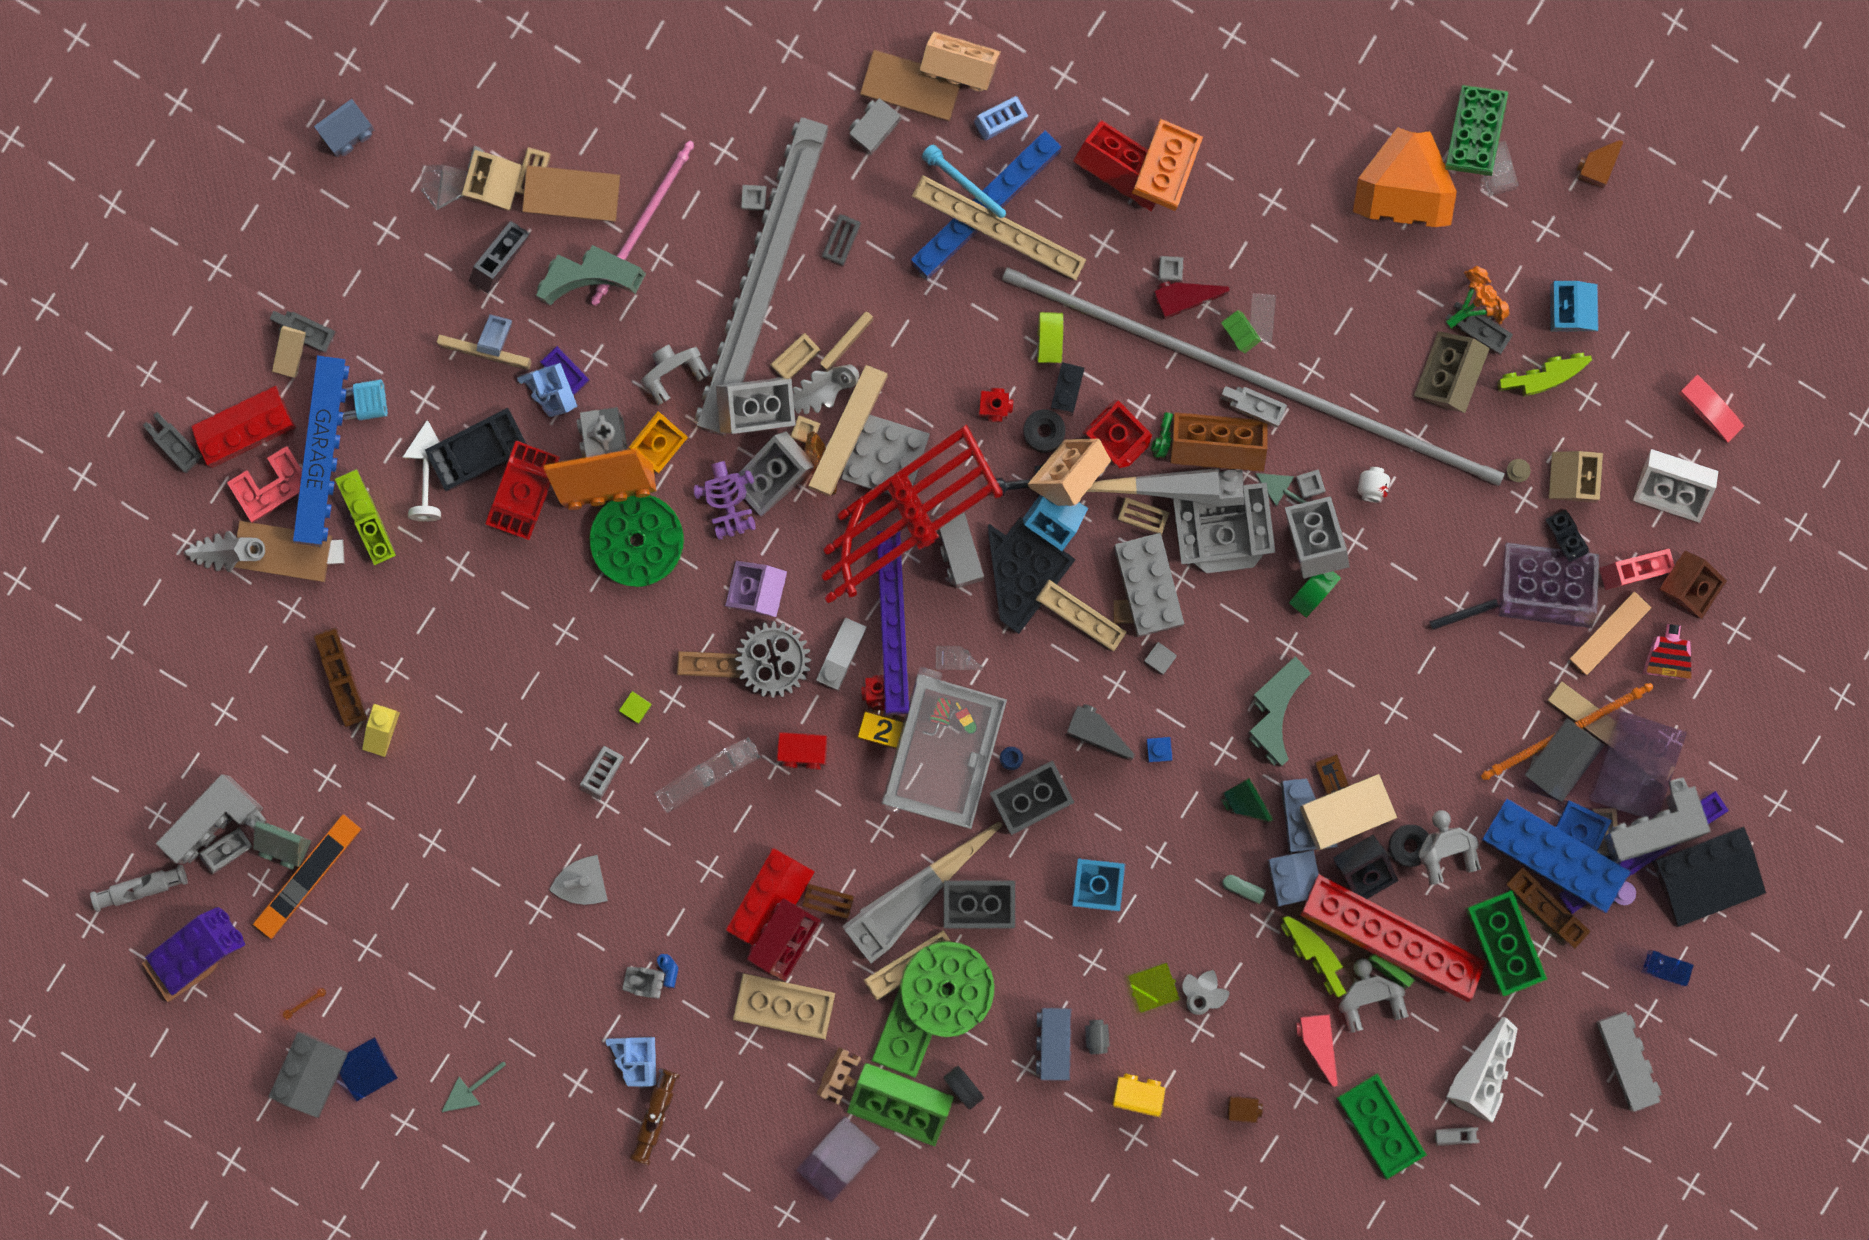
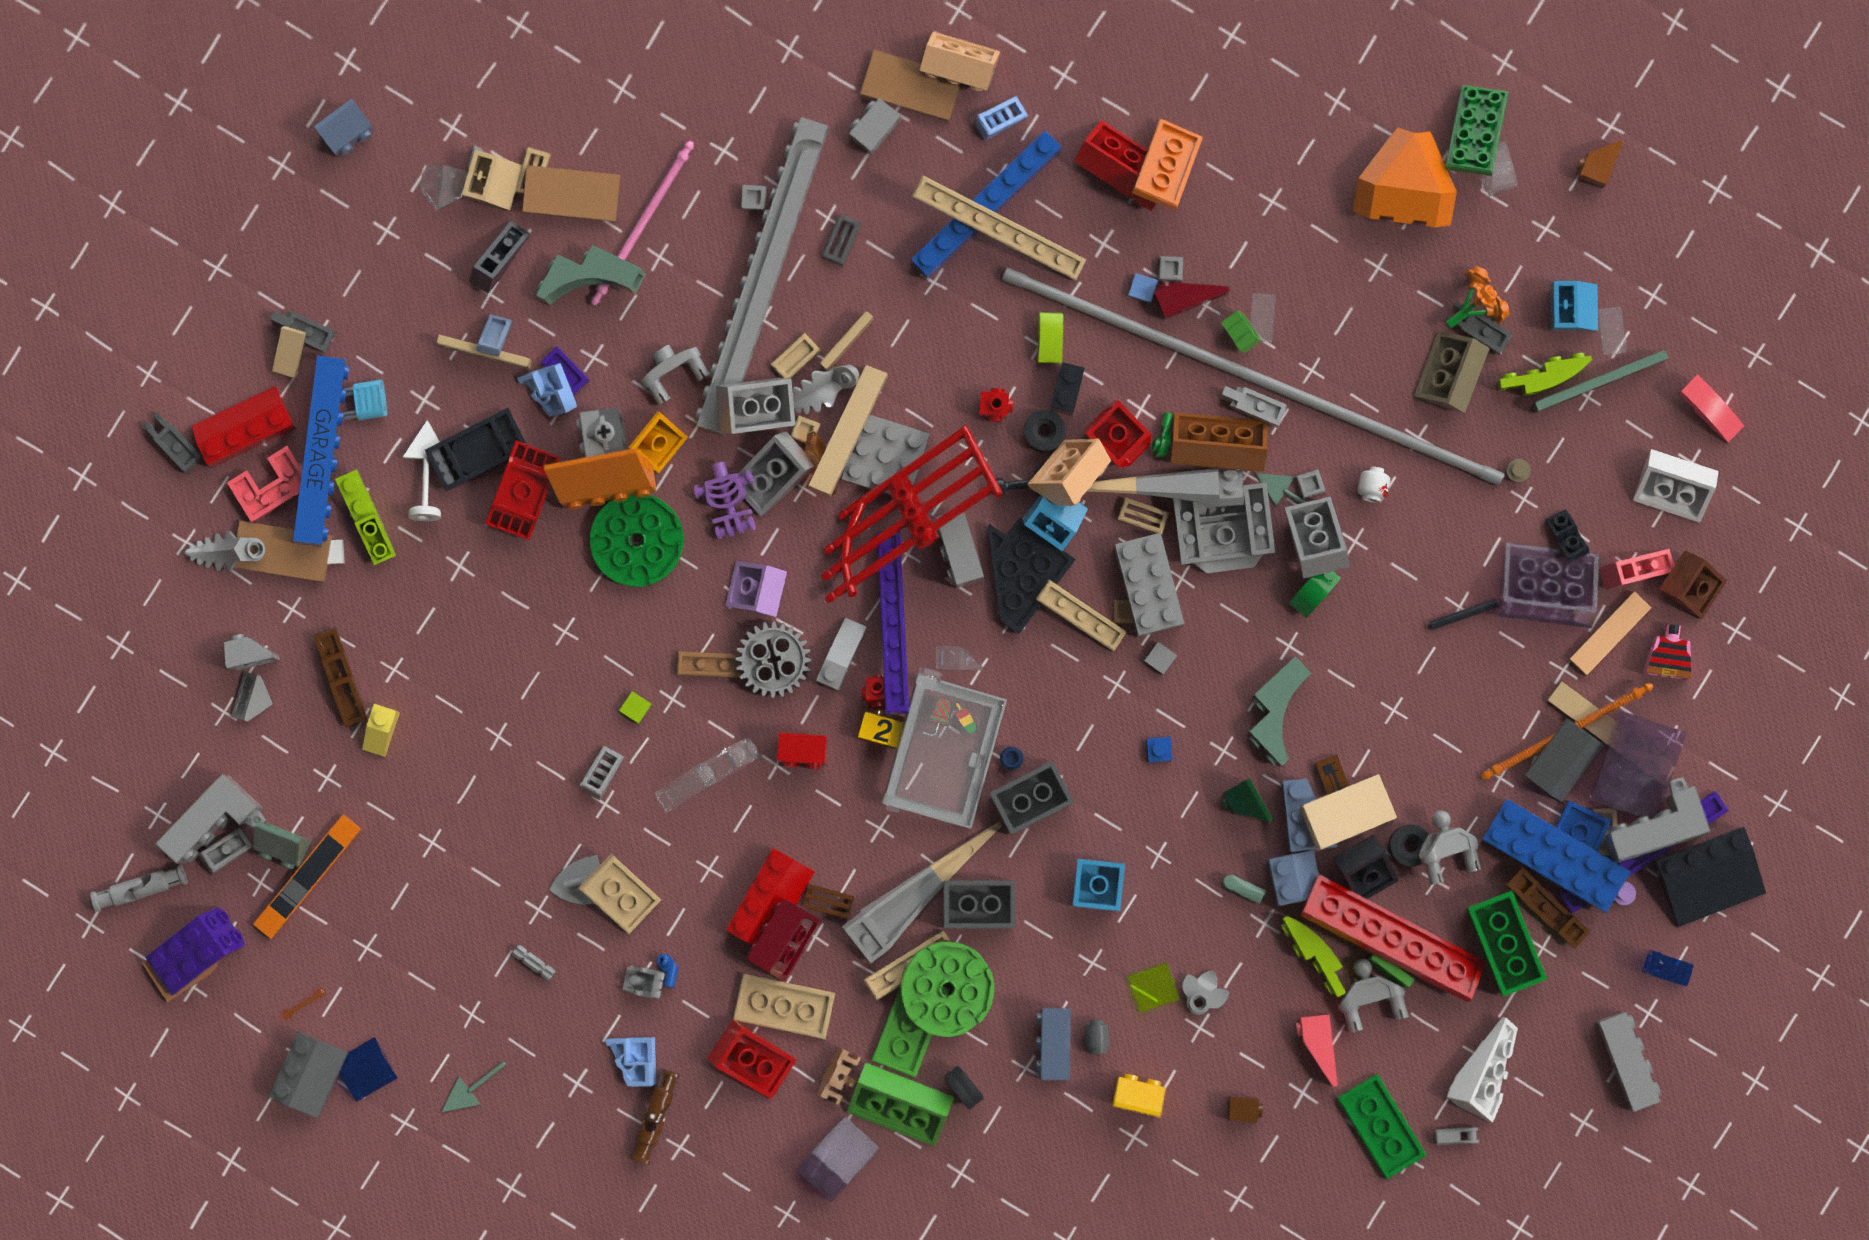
(246, 653): none -> light grey slope
(251, 697): none -> light grey slope
(533, 962): none -> light grey axle
(619, 893): none -> tan tile
(751, 1059): none -> red slope
(933, 156): medium azure piece -> none
(1093, 729): dark grey slope -> none
(1142, 288): none -> medium blue tile
(1575, 476): tan slope -> none
(1600, 381): none -> sand green tile
(1612, 331): none -> clear tile

